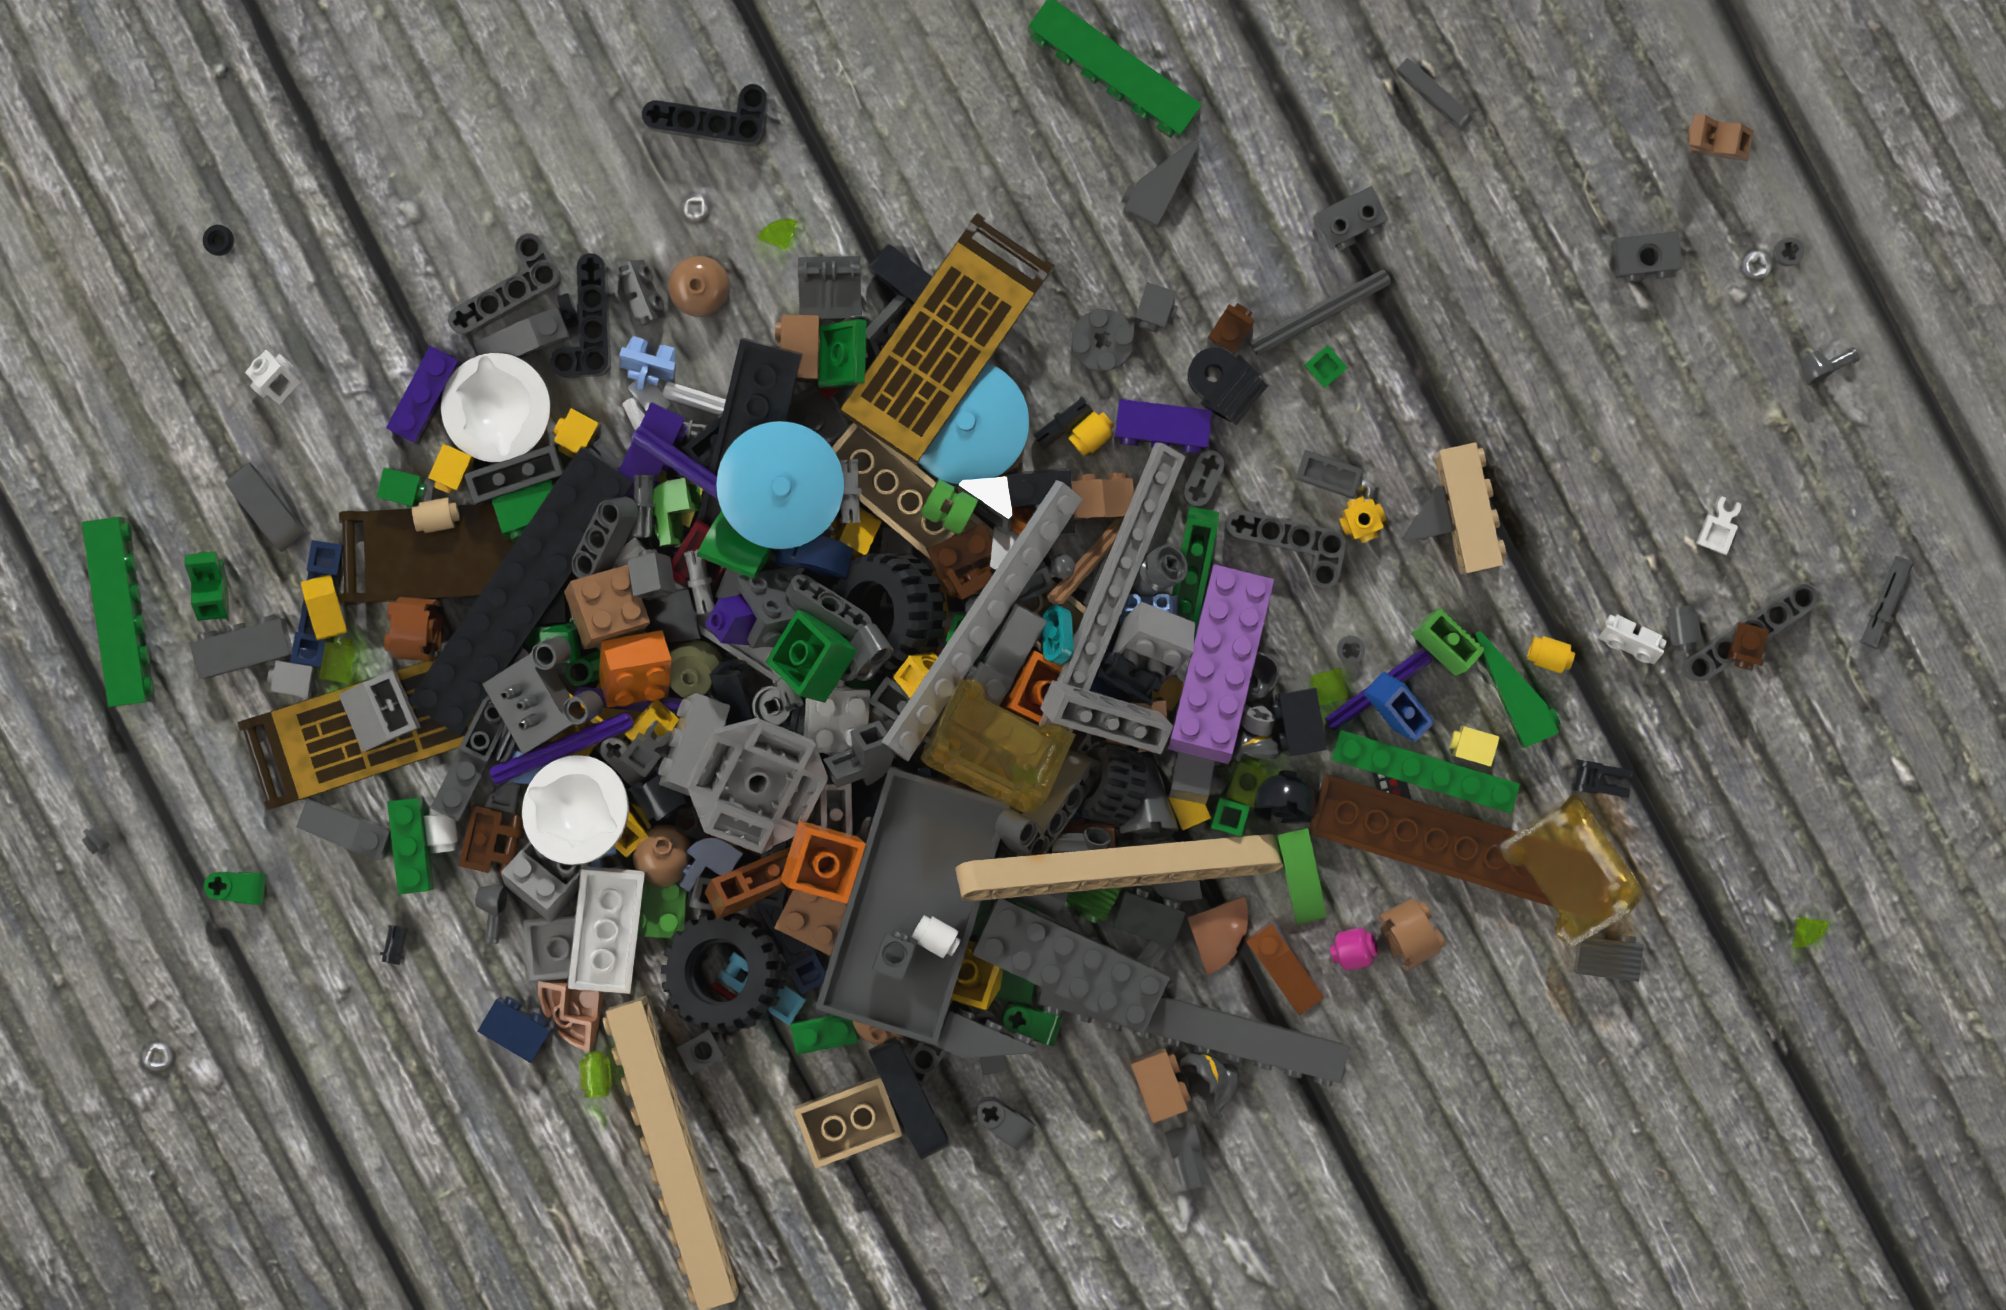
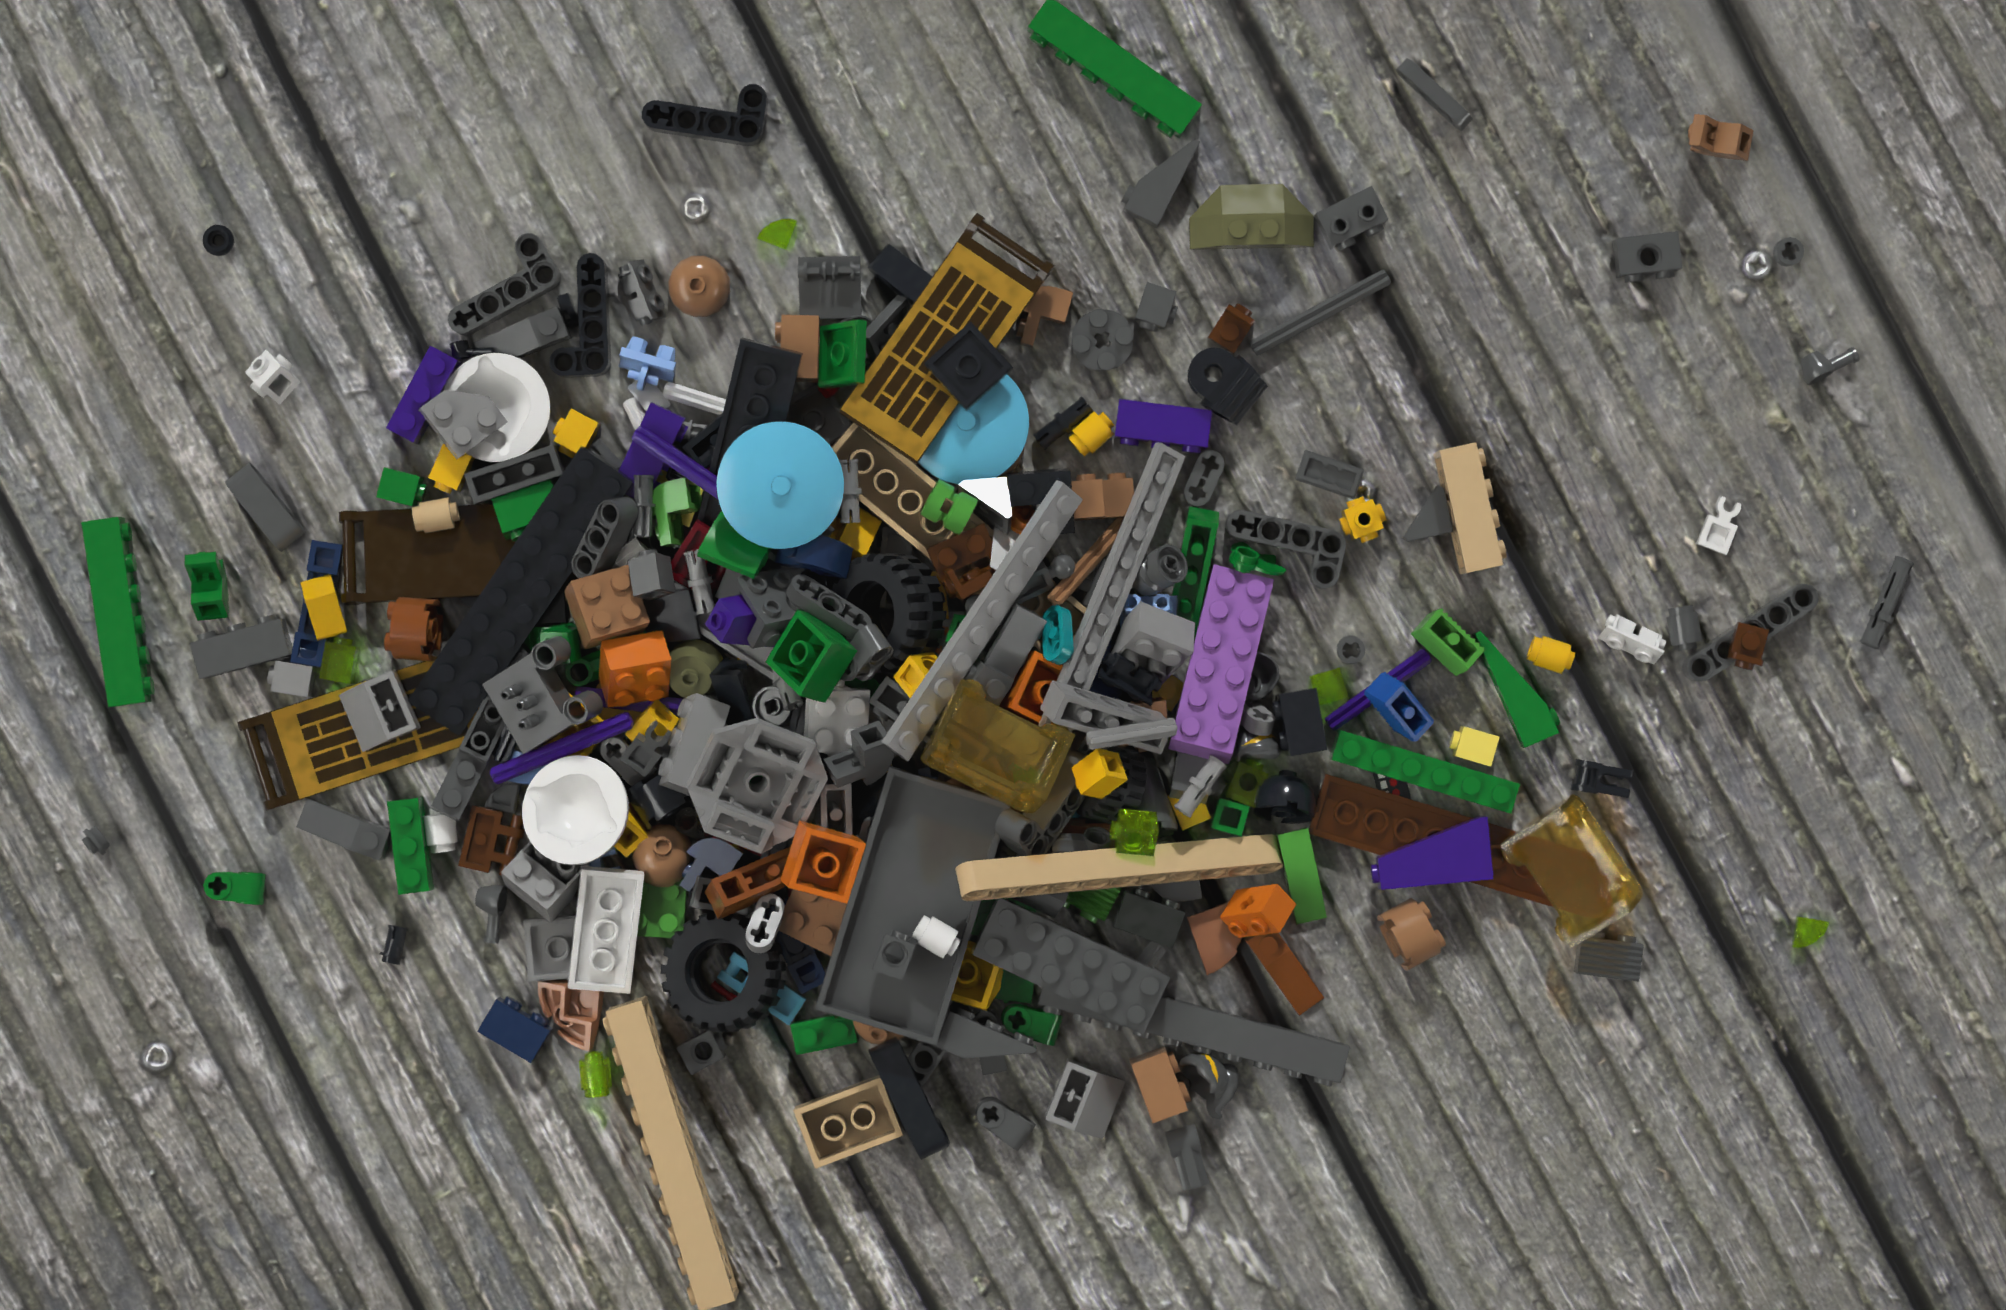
(461, 350): none -> black hand
(462, 419): none -> light grey plate
(771, 926): none -> light grey beam
(968, 366): none -> black plate
(1049, 304): none -> medium nougat brick
(1084, 1099): none -> light grey slope
(1099, 773): none -> yellow brick
(1131, 733): none -> light grey axle
(1135, 832): none -> clear neon green brick
(1200, 786): none -> light grey pin
(1247, 560): none -> green plate
(1251, 219): none -> olive wedge
(1258, 911): none -> orange brick
(1325, 366): green plate -> none
(1354, 949): dark pink head -> none
(1442, 858): none -> dark purple slope

